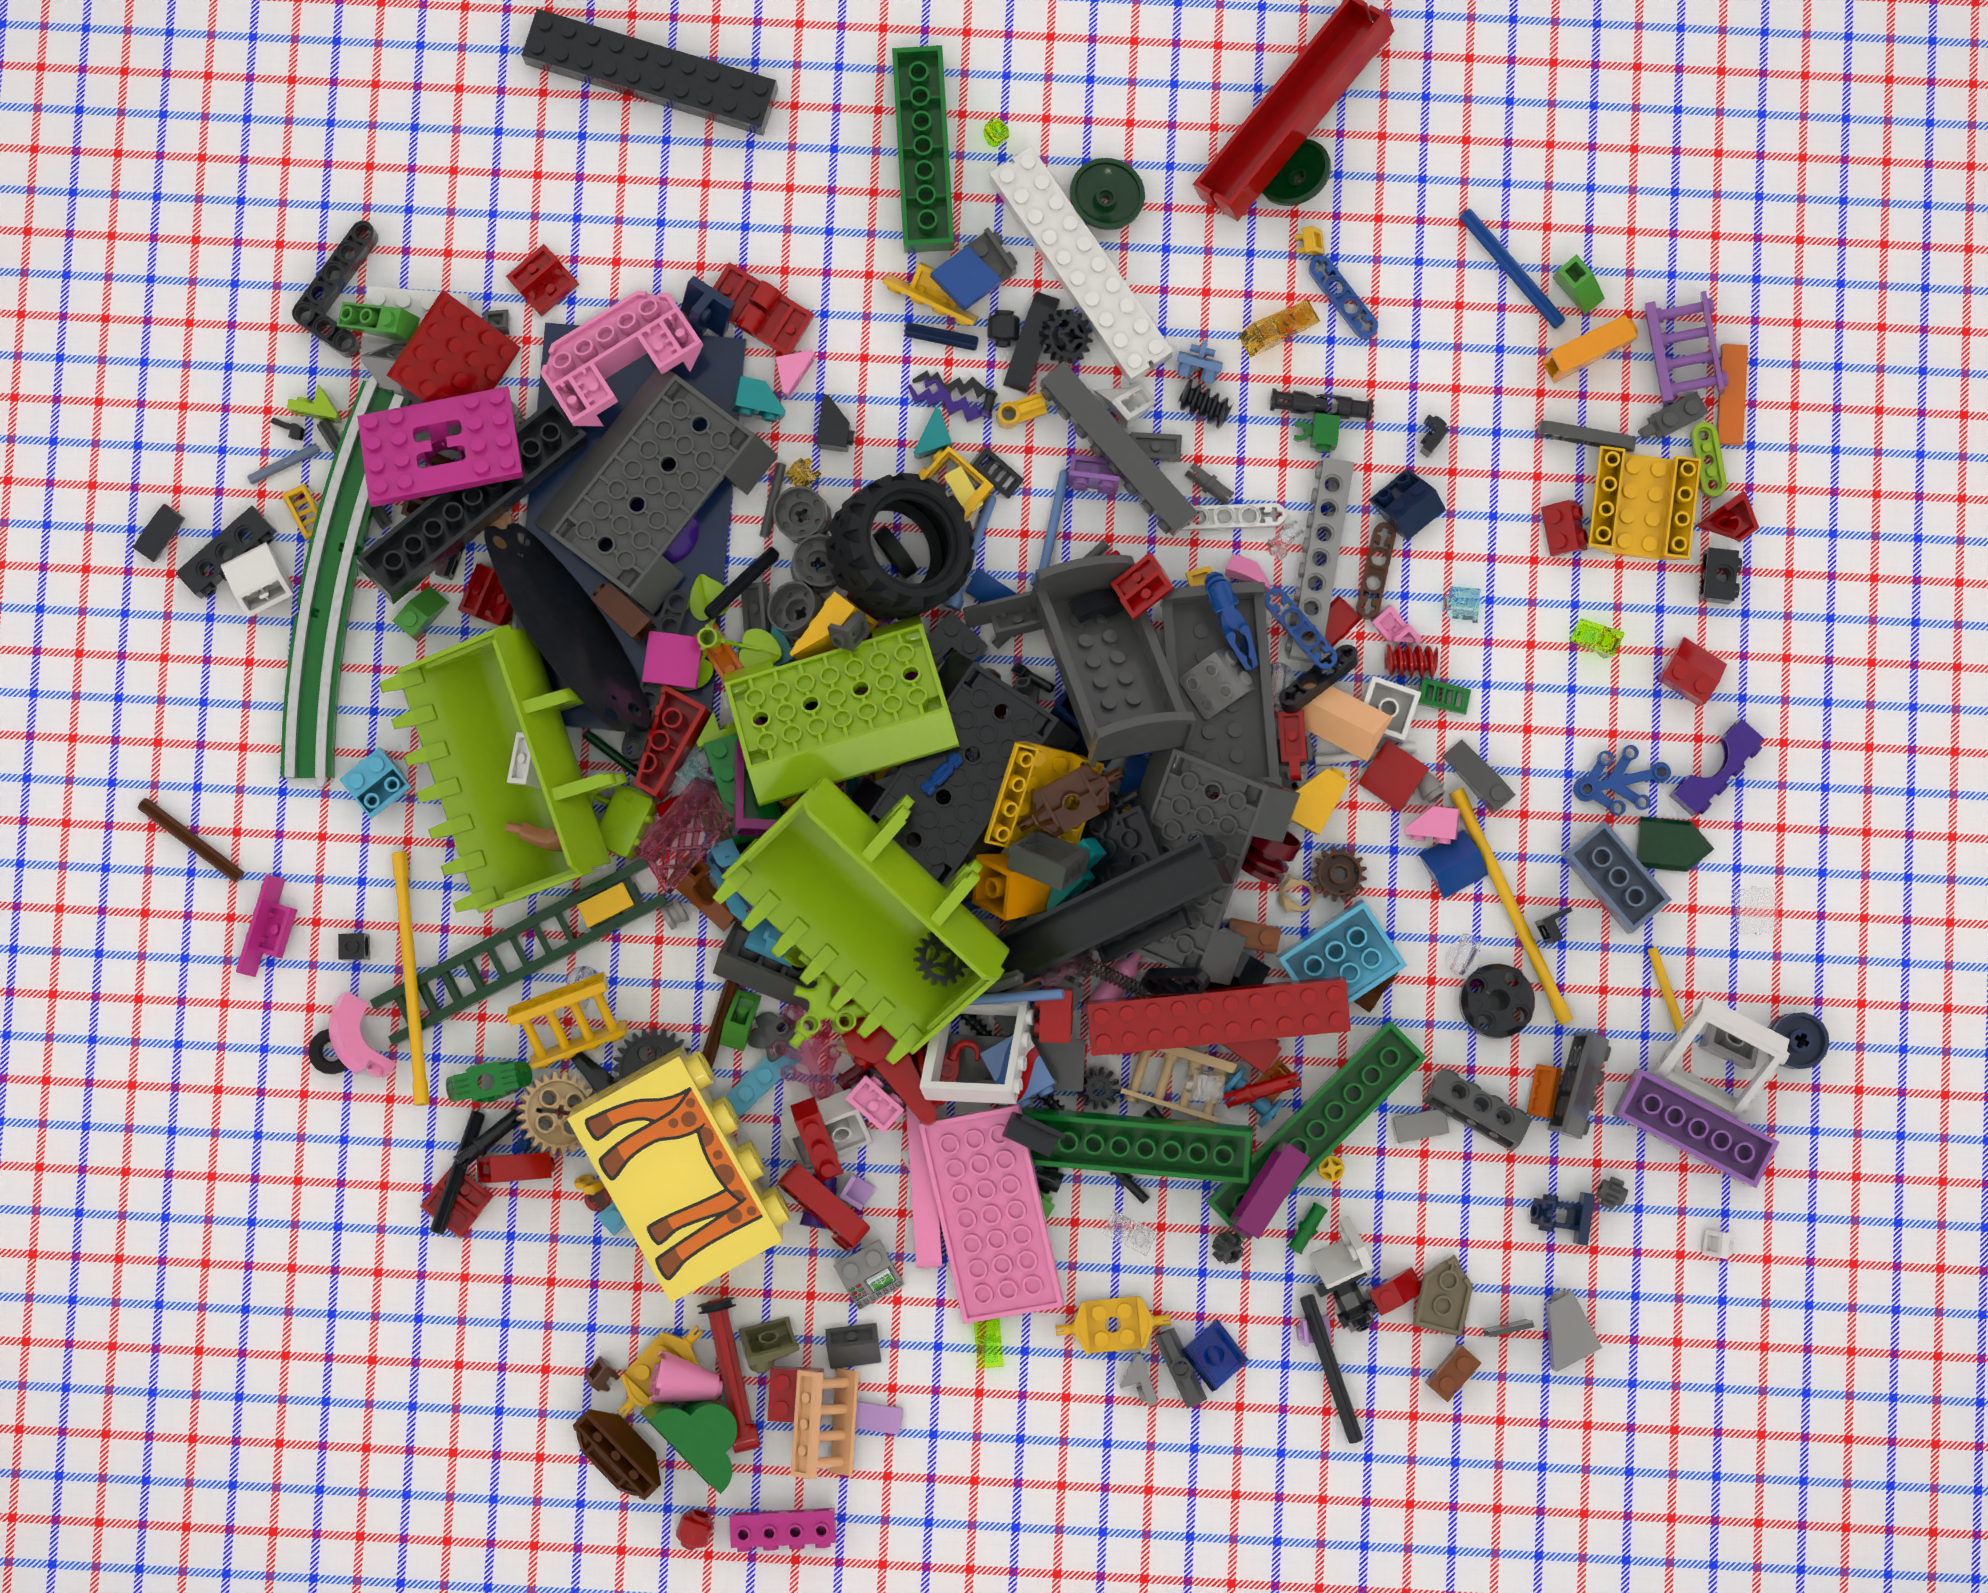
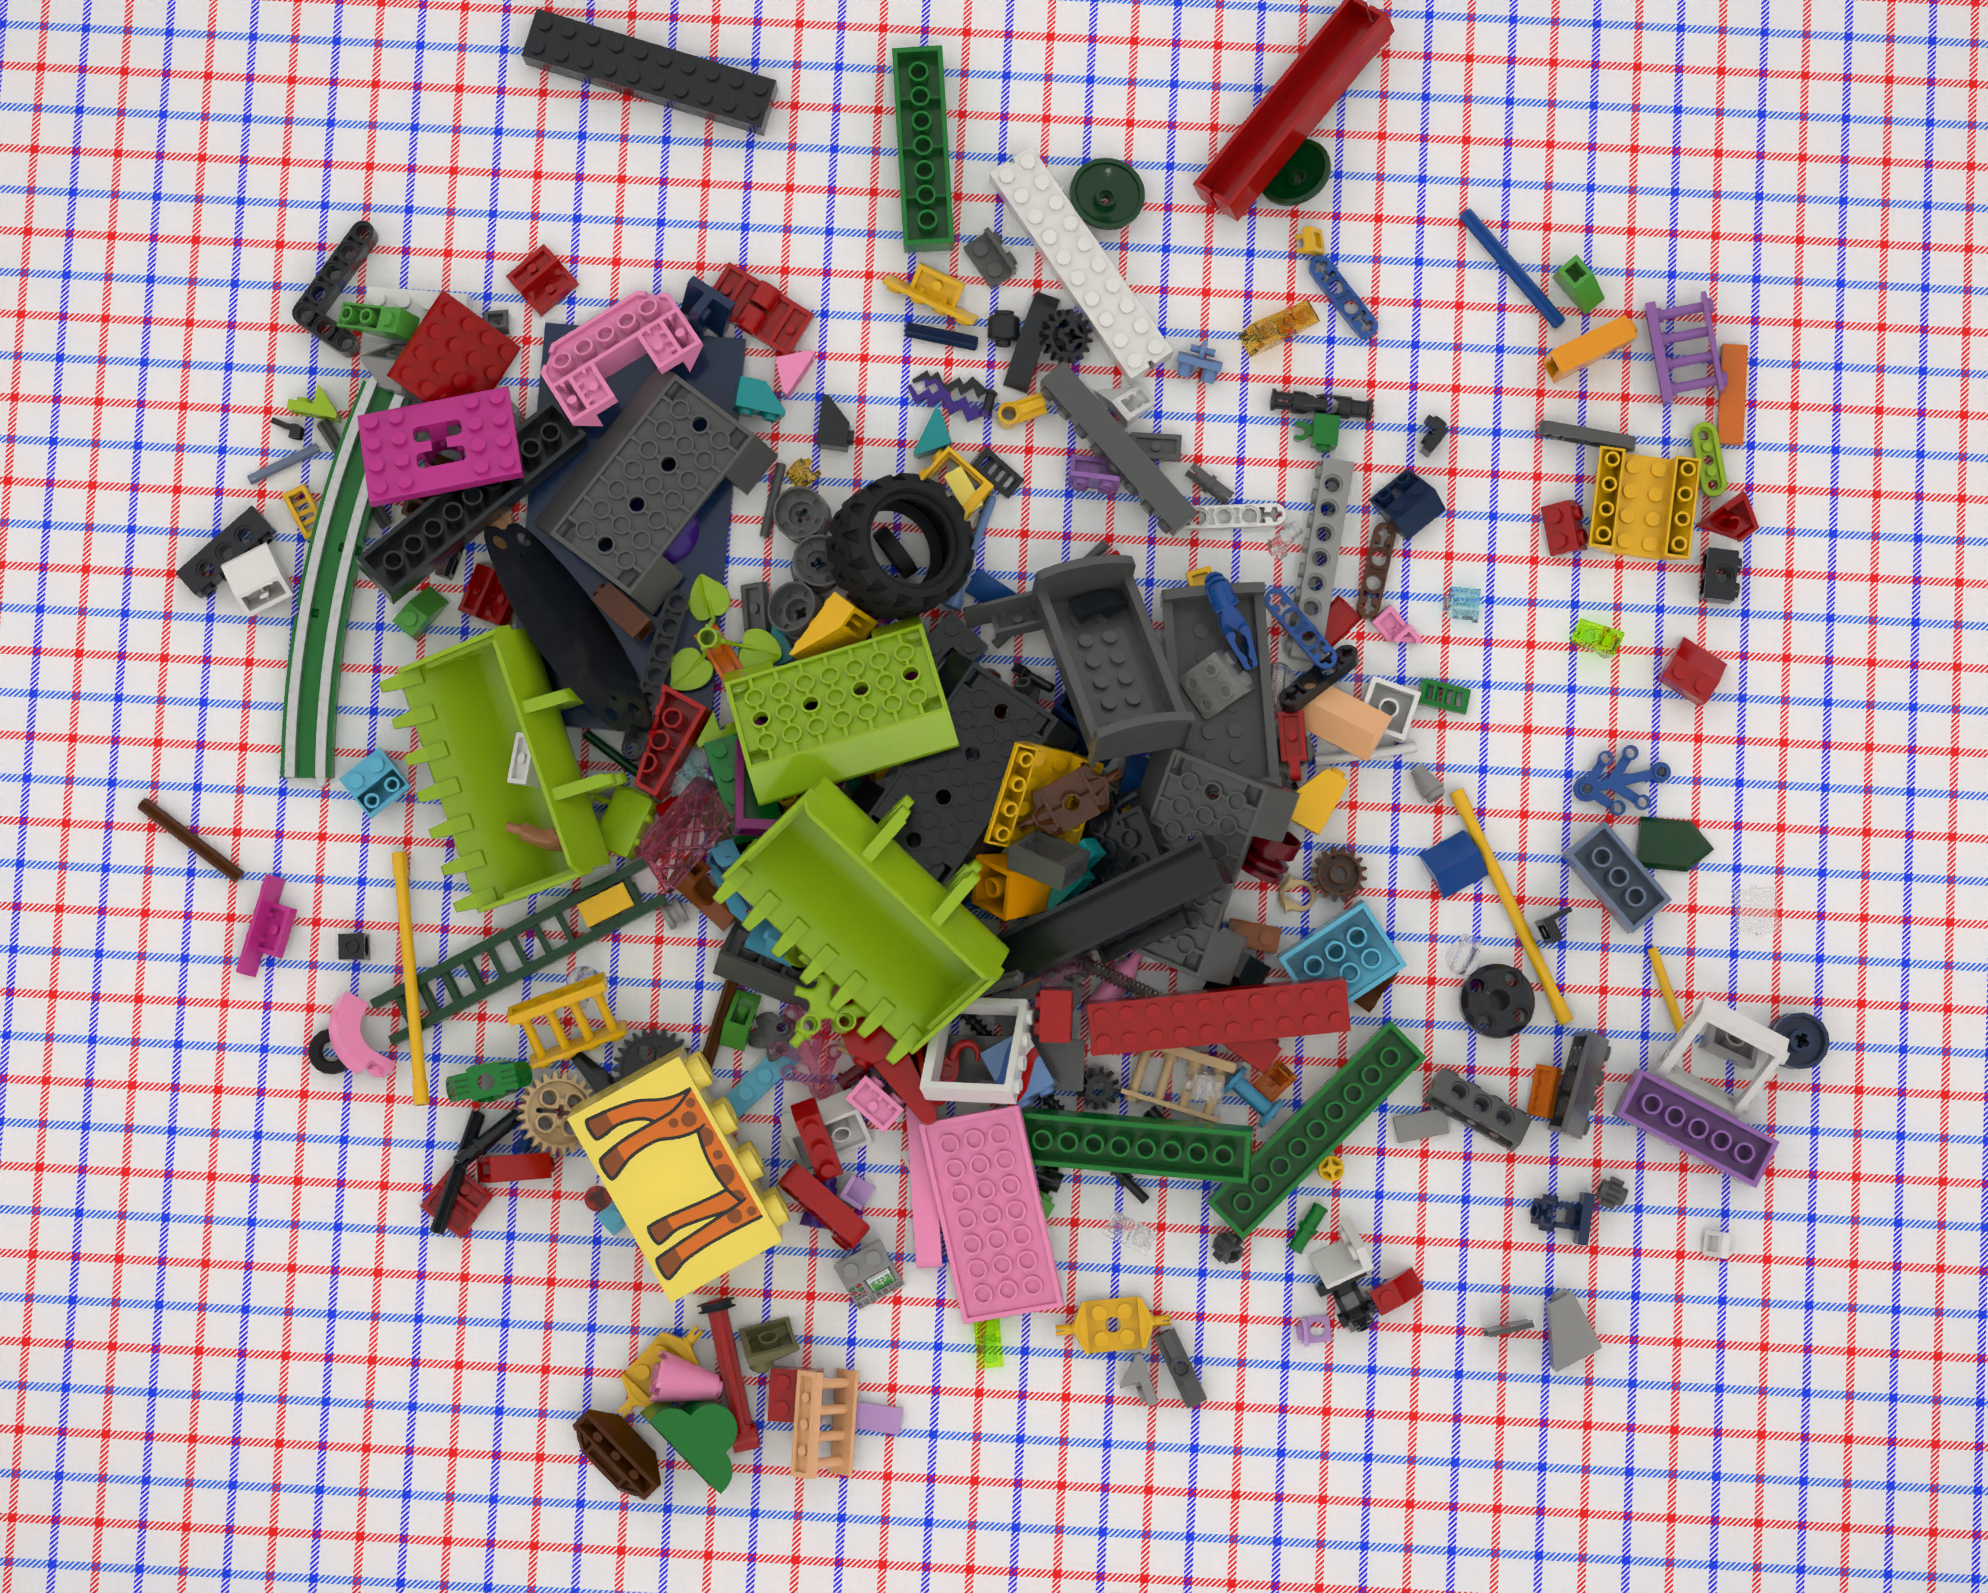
(158, 532): black slope -> none
(588, 1184): yellow piece -> none
(599, 1374): reddish brown tile -> none
(672, 660): dark pink slope -> none
(694, 1529): red head -> none
(741, 583): black axle -> none
(782, 1528): dark pink brick -> none
(851, 633): dark grey bracket -> none
(853, 1345): dark grey panel -> none
(941, 773): blue axle -> none
(946, 967): black gear -> none
(966, 278): blue tile -> none
(995, 132): clear neon green tile -> none
(1022, 996): medium blue bar -> none
(1032, 1134): black panel -> none
(1053, 522): medium blue piece -> none
(1142, 585): red slope -> none
(1191, 980): black beam -> none
(1204, 404): black piece -> none
(1214, 1355): clear blue tile -> none
(1246, 570): bright pink slope -> none
(1250, 1092): red pin -> none
(1268, 1190): magenta window -> none
(1331, 1368): black axle -> none
(1393, 775): red slope -> none
(1410, 660): red piece -> none
(1437, 823): bright pink slope -> none
(1444, 1298): dark tan tile -> none
(1453, 1372): dark orange brick -> none
(1479, 776): dark grey slope -> none
(1674, 417): dark grey hinge -> none
(1738, 744): dark purple arch -> none

